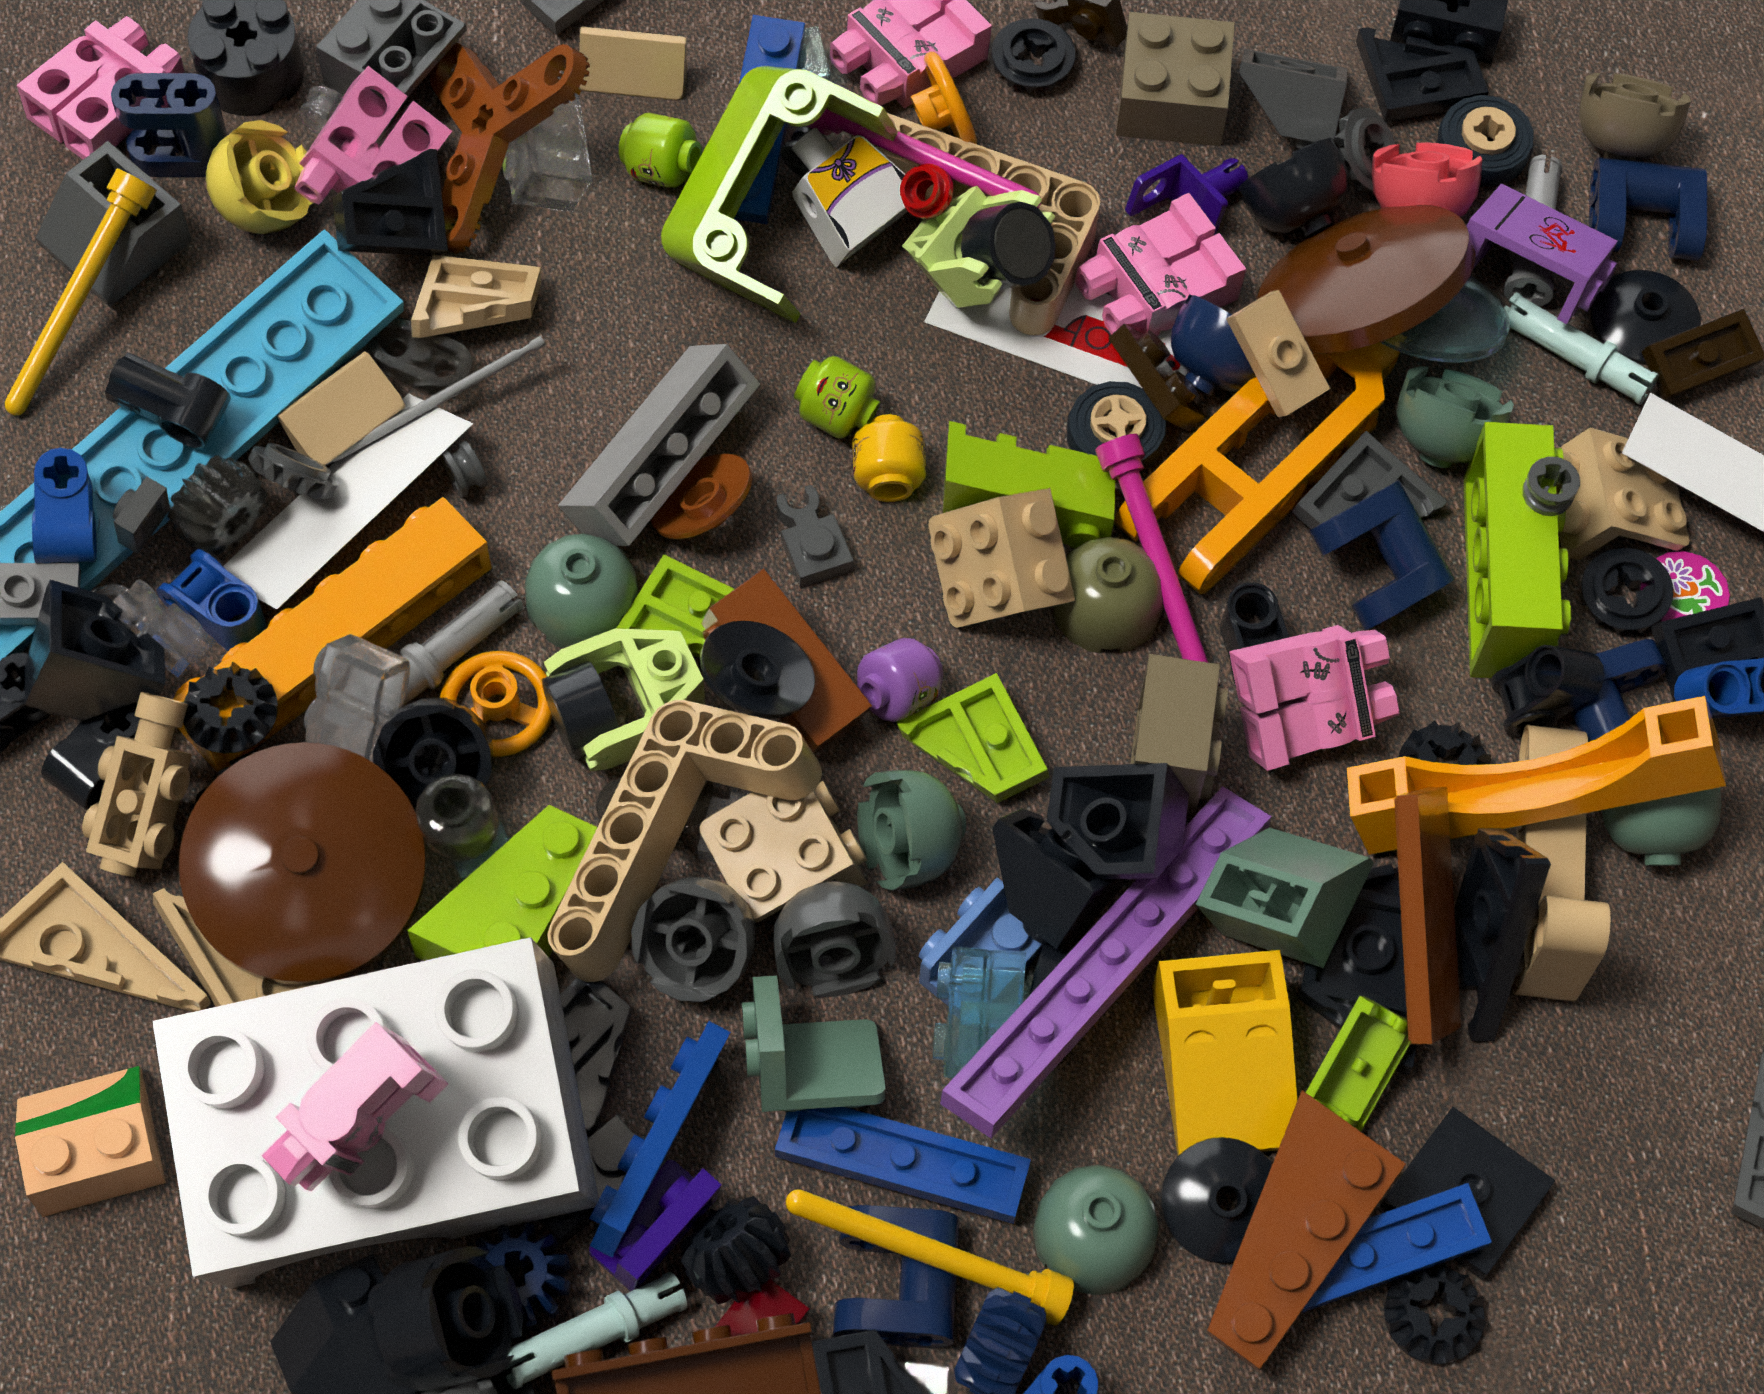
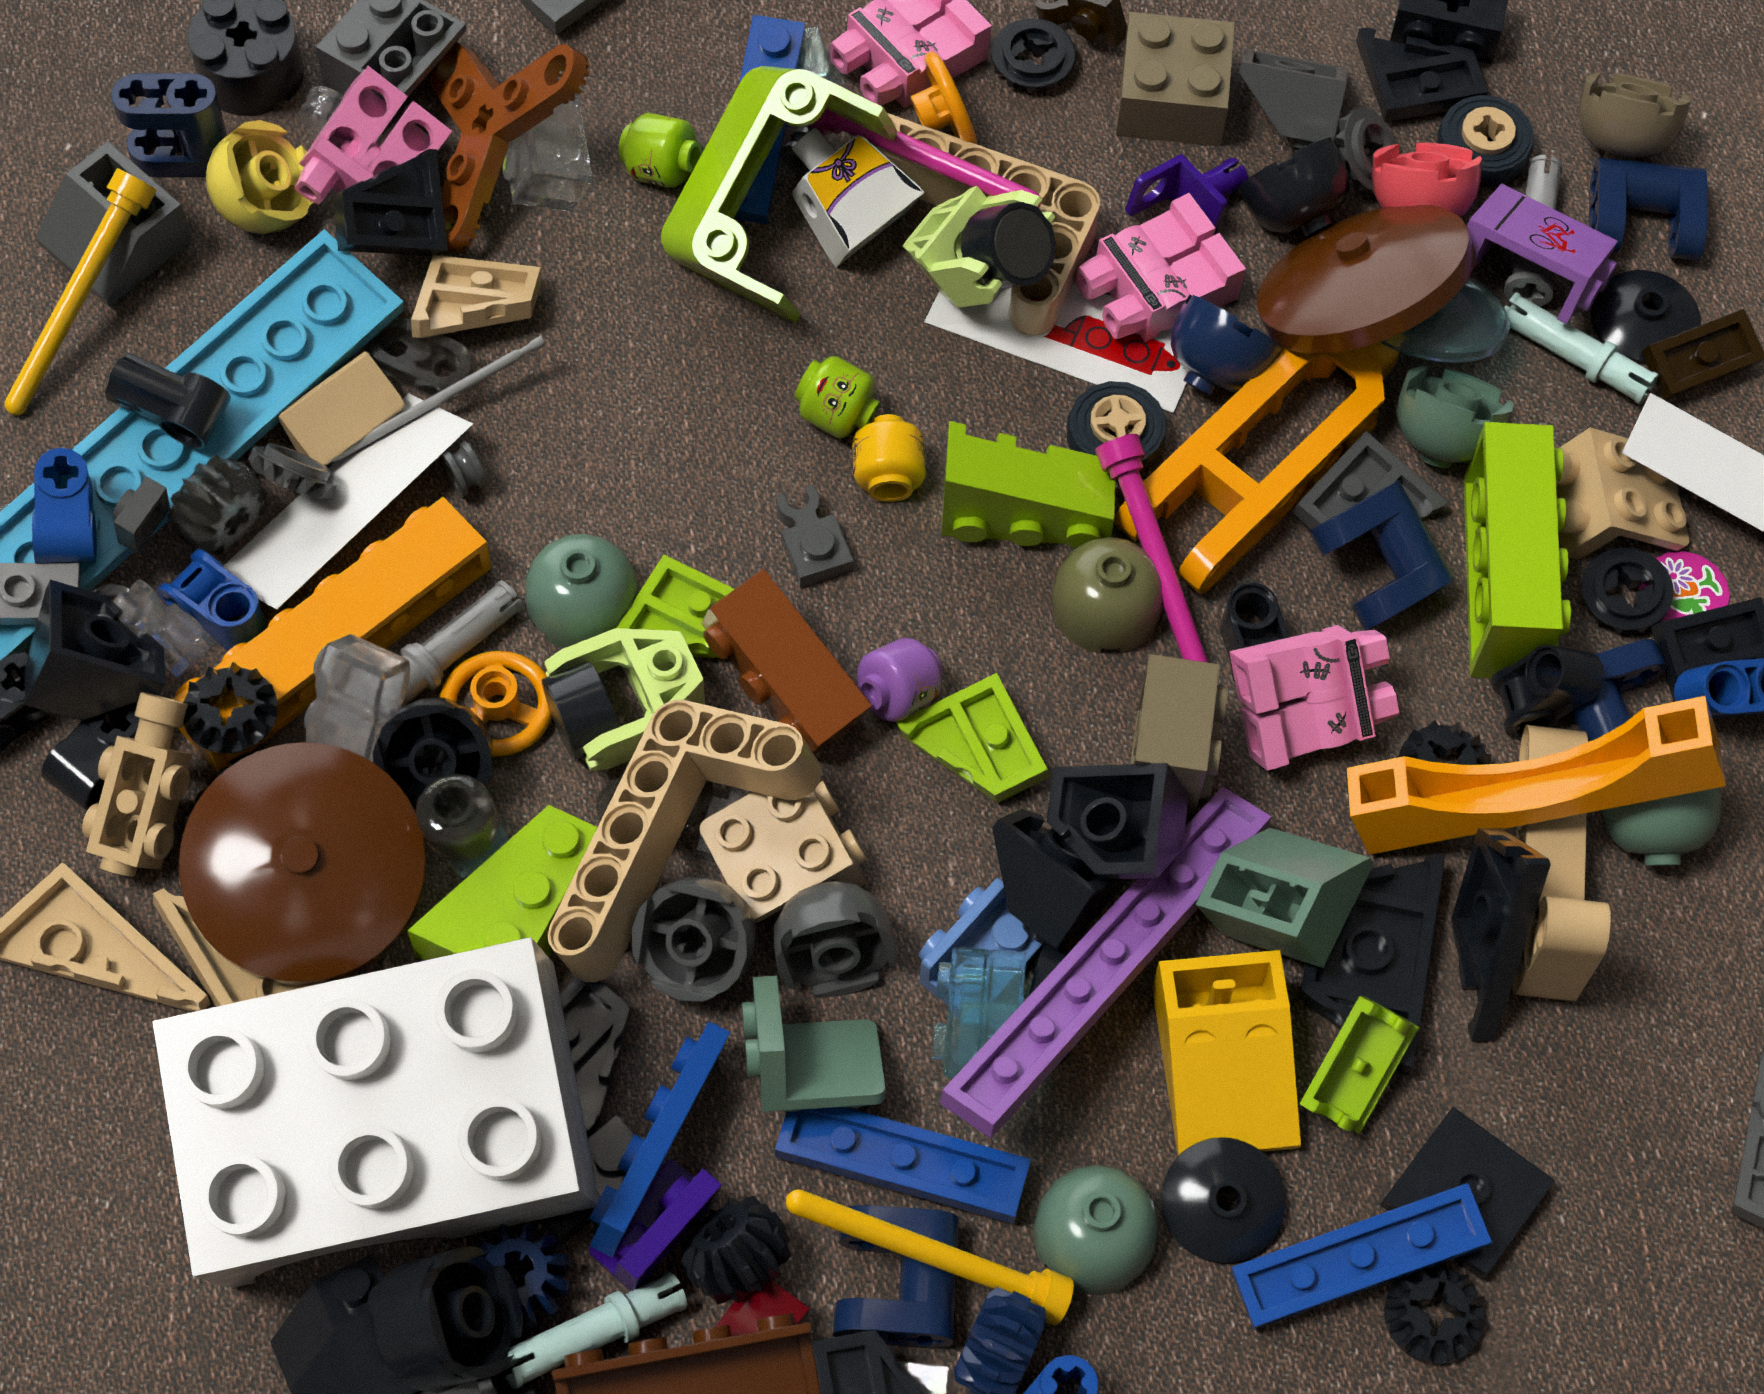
(73, 88): bright pink hips -> none
(87, 1142): light nougat slope -> none
(350, 1107): bright pink hips -> none
(634, 63): tan slope -> none
(660, 444): light grey brick -> none
(704, 497): dark orange dish -> none
(757, 669): black dish -> none
(909, 827): sand green cylinder -> none
(915, 186): red plate -> none
(1000, 558): tan bracket -> none
(1168, 390): dark brown plate -> none
(1278, 353): tan plate -> none
(1305, 1219): dark orange wing -> none
(1427, 914): dark orange tile -> none
(1558, 470): dark grey bush -> none

